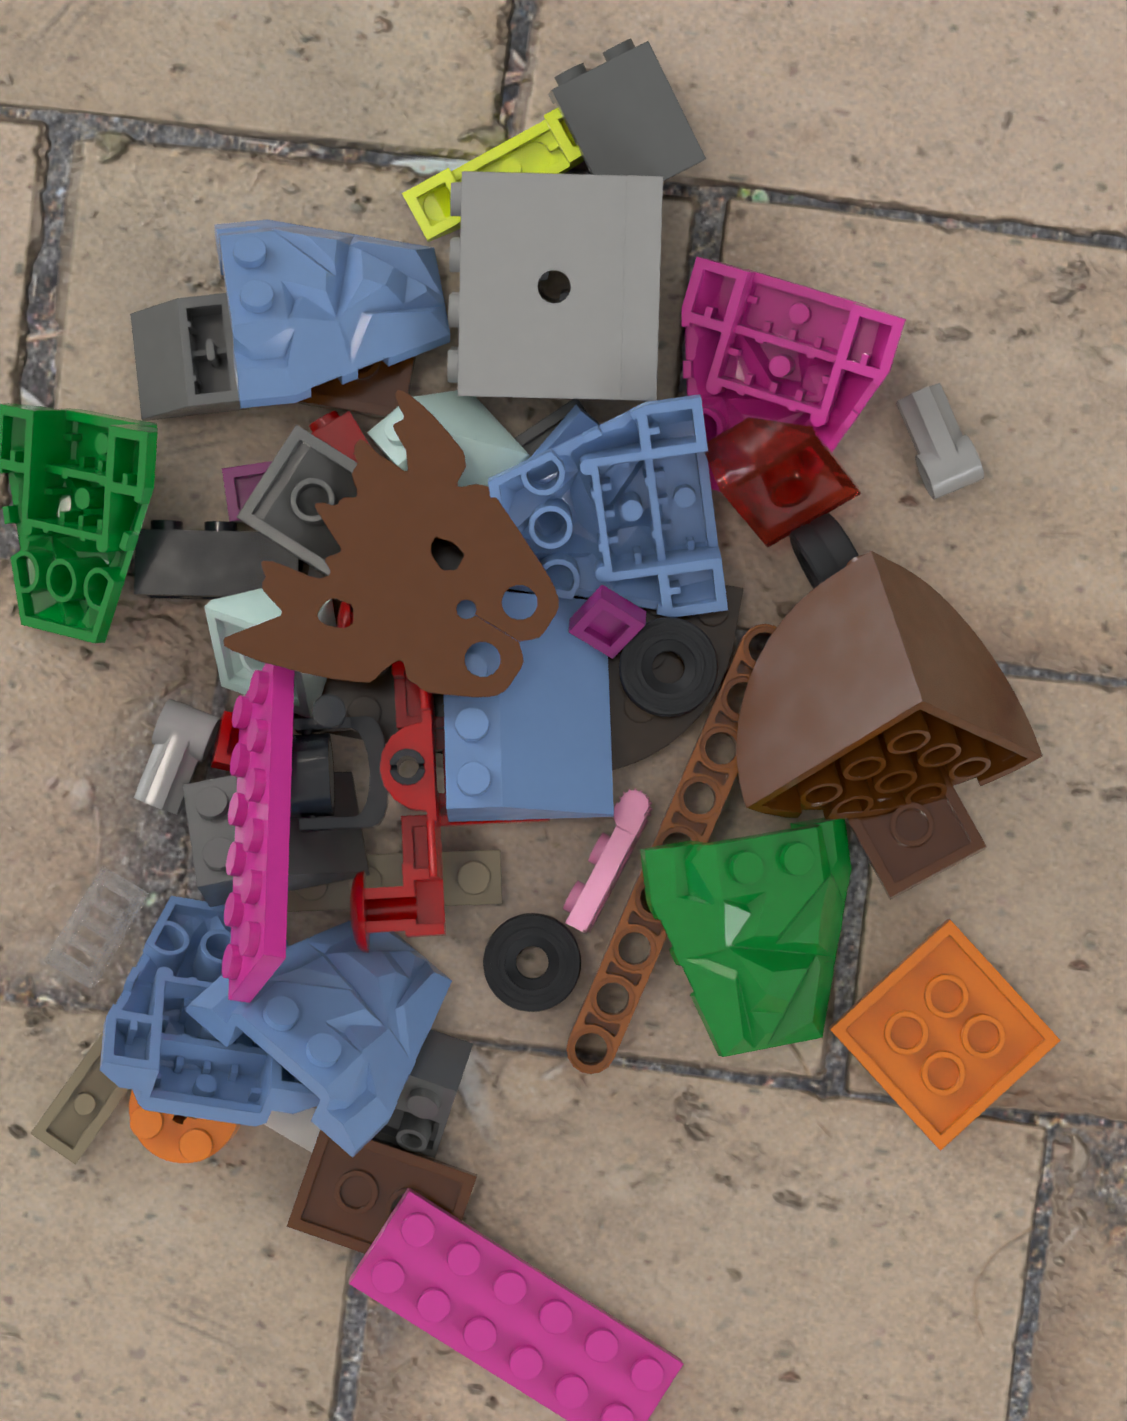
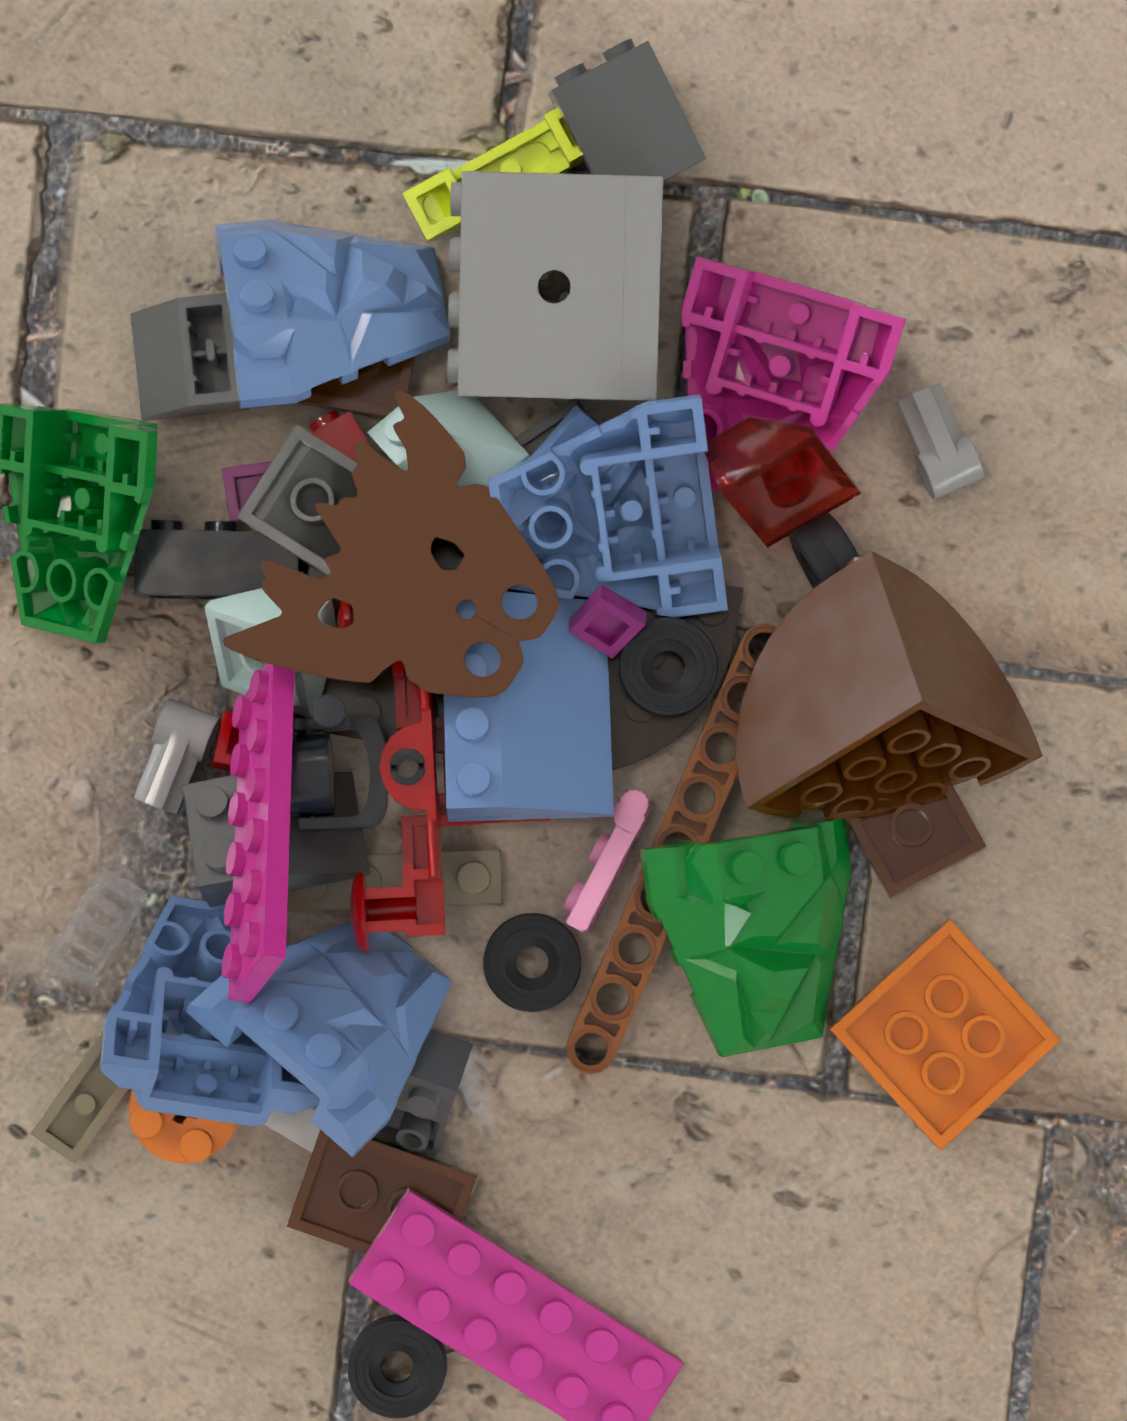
(388, 1396): none -> black tyre

